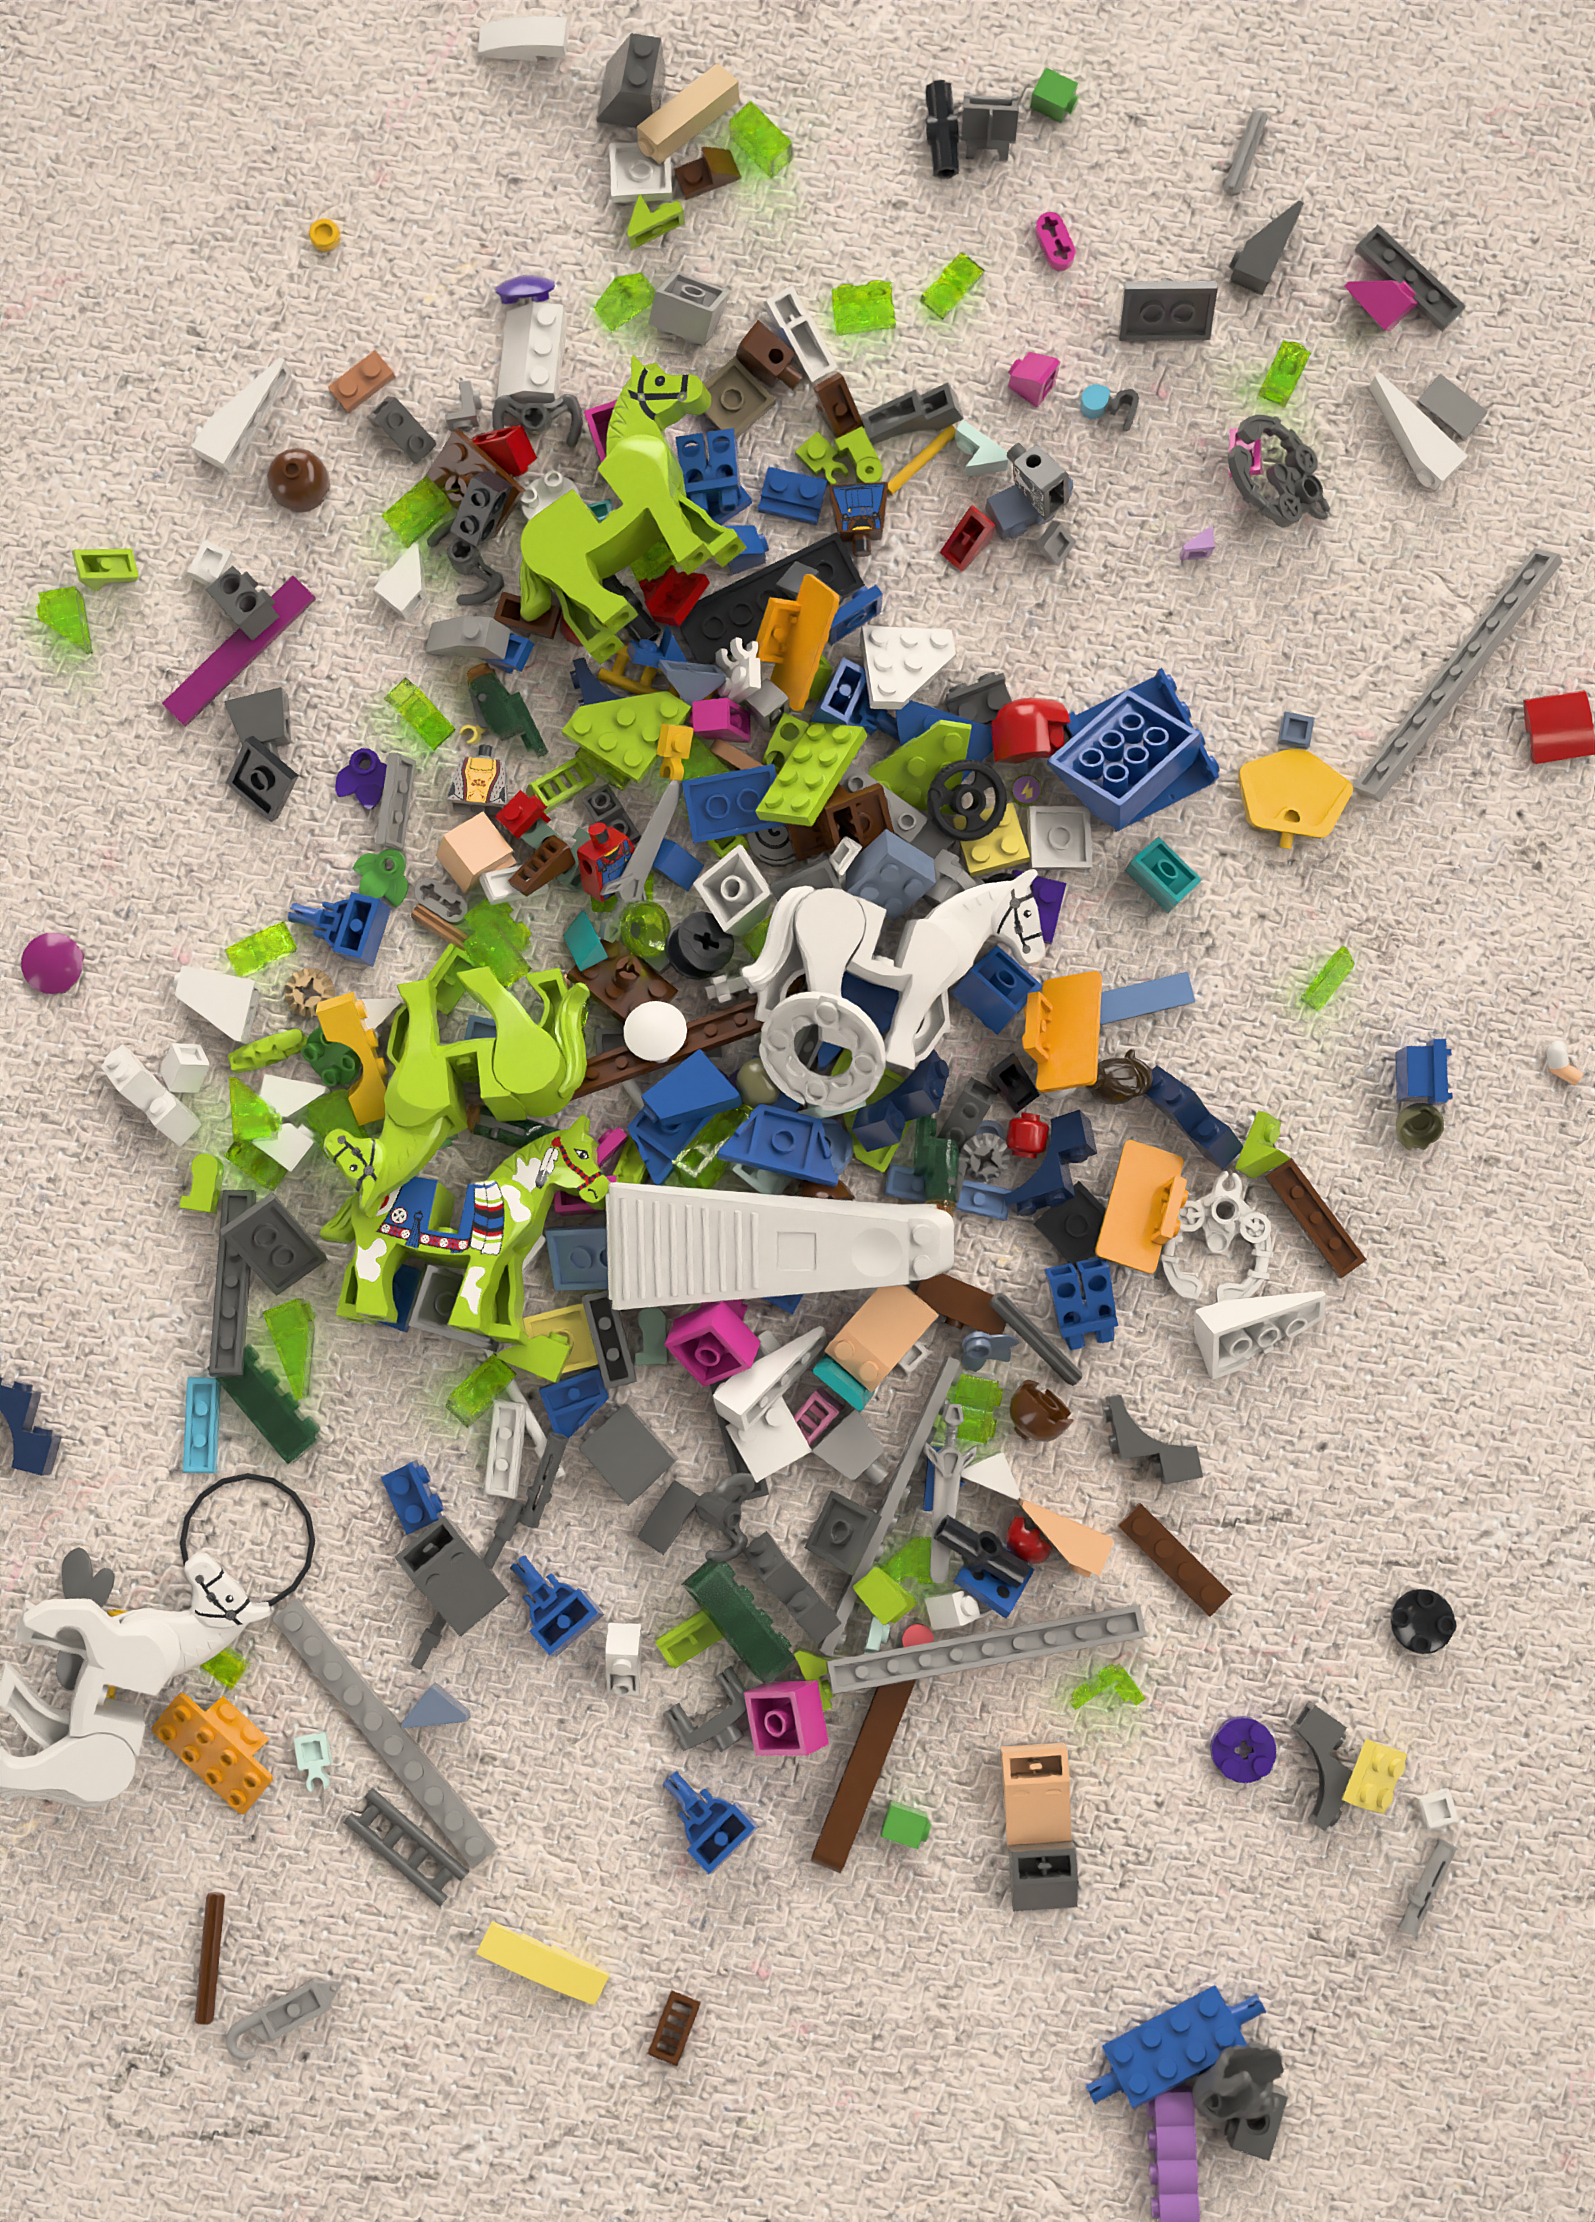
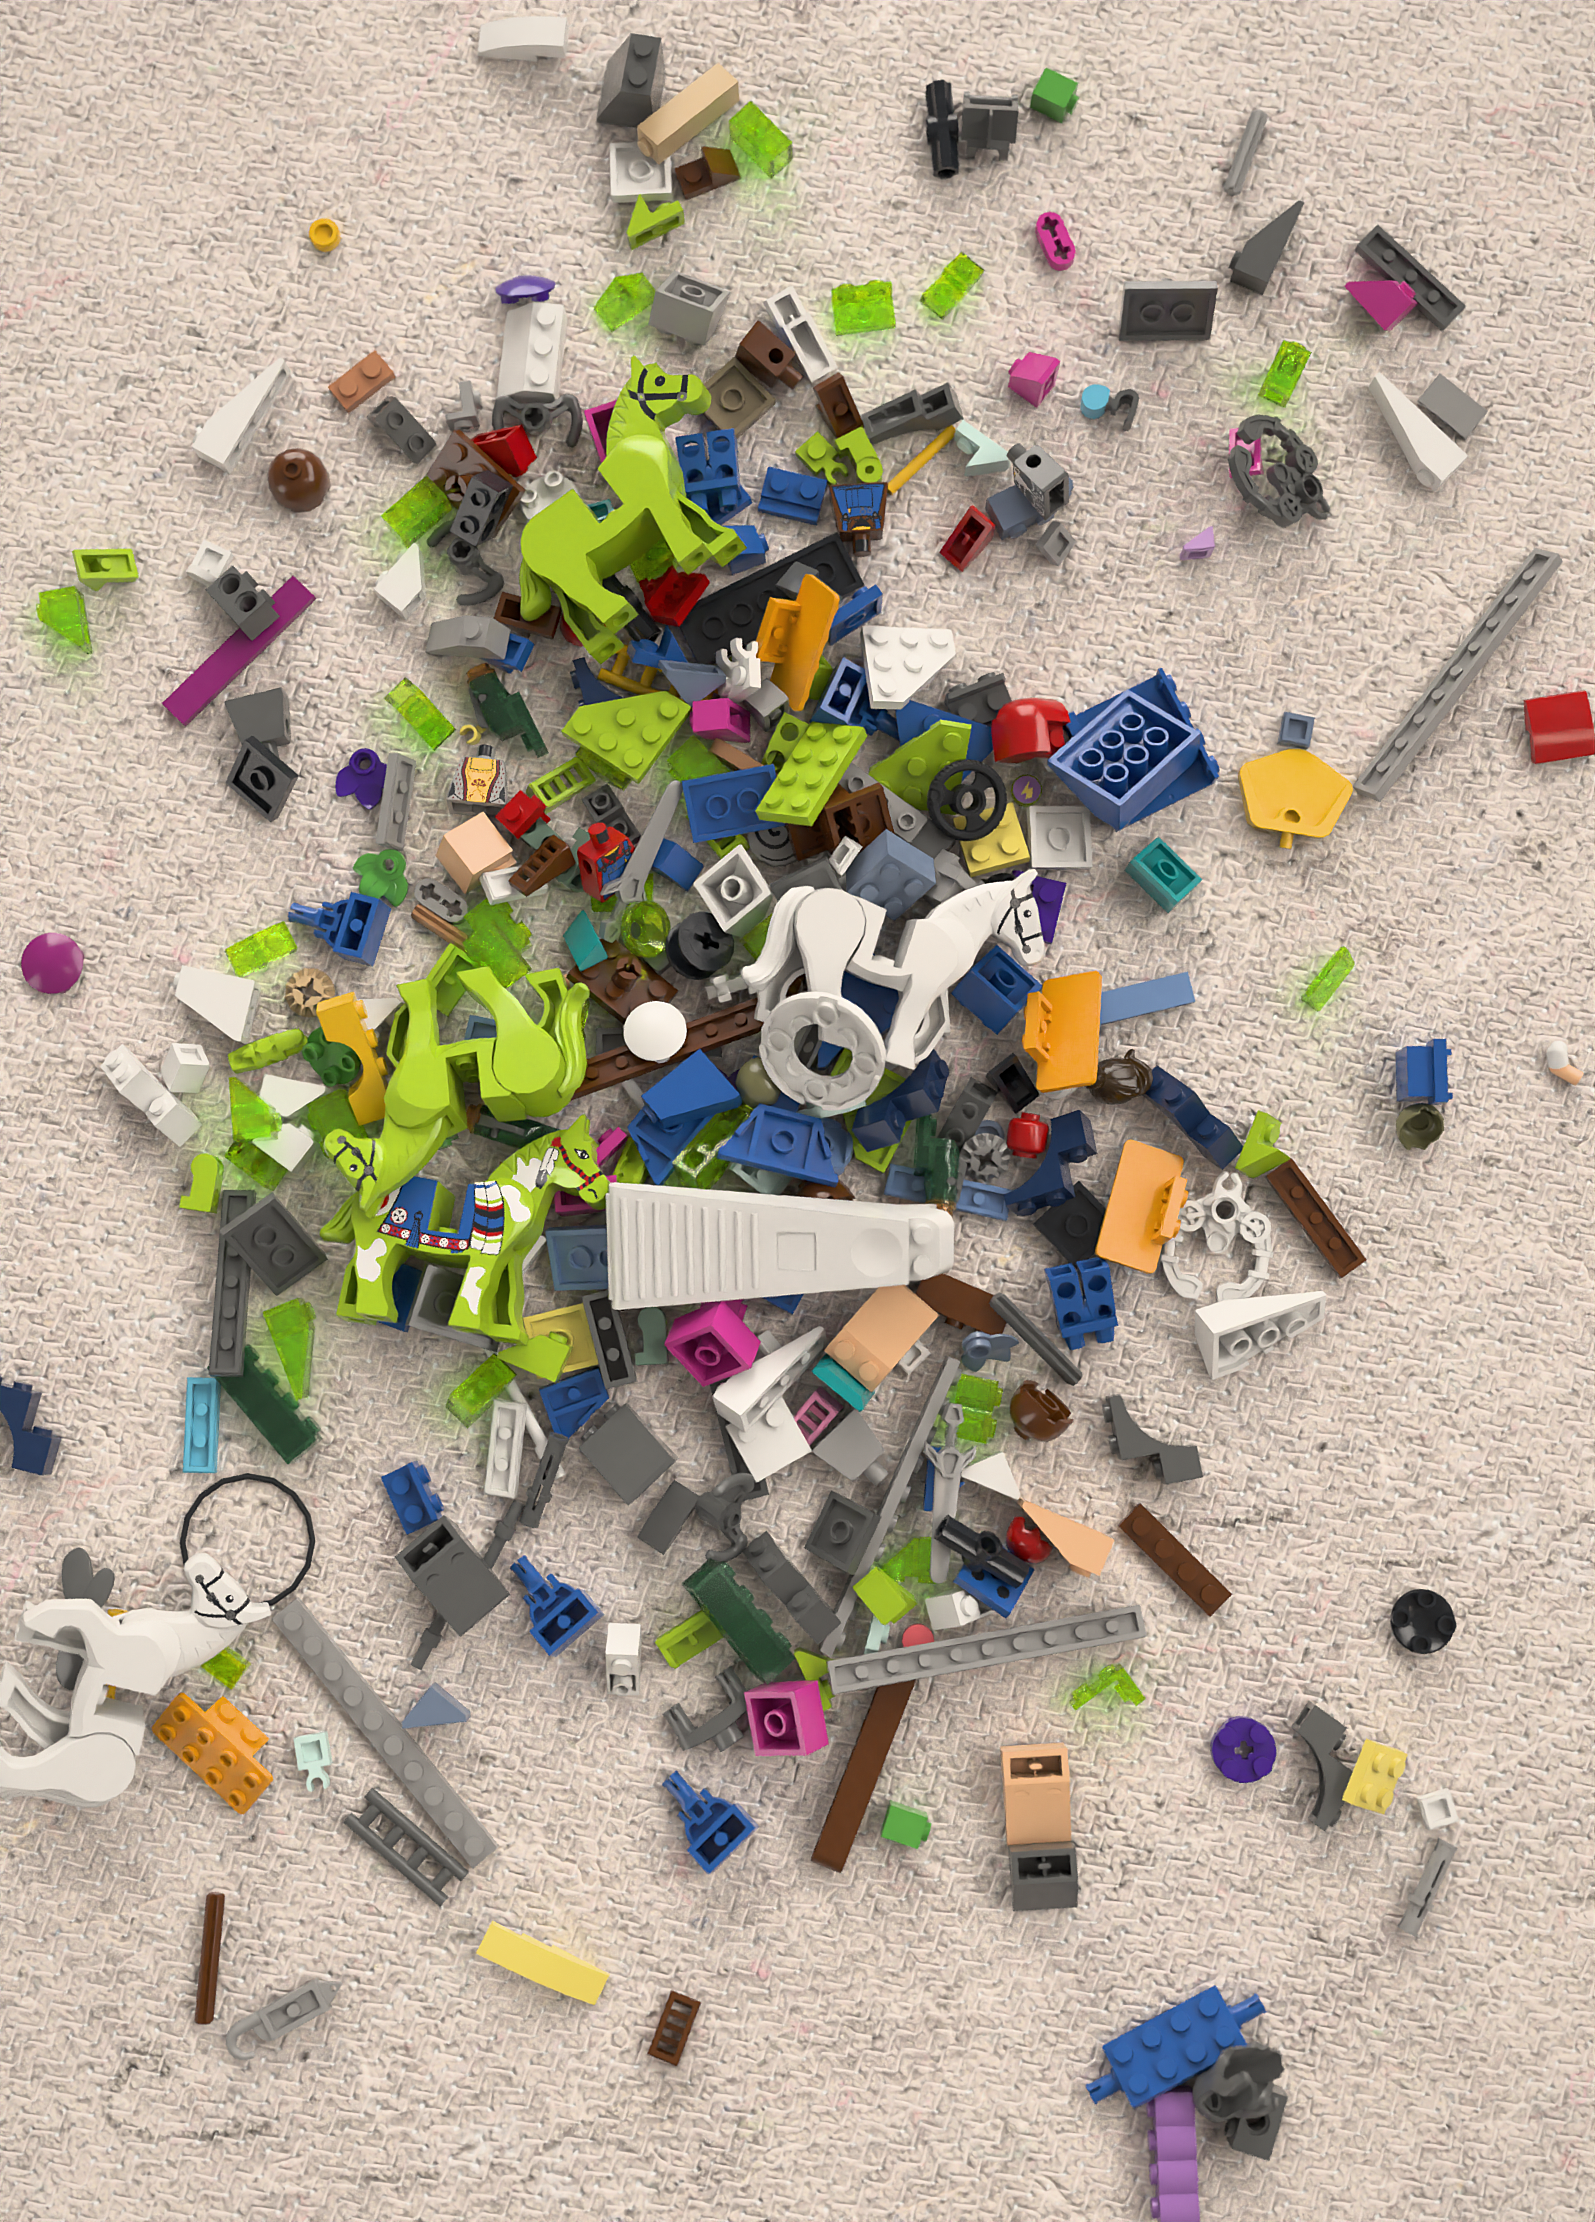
(673, 745): yellow plate -> none

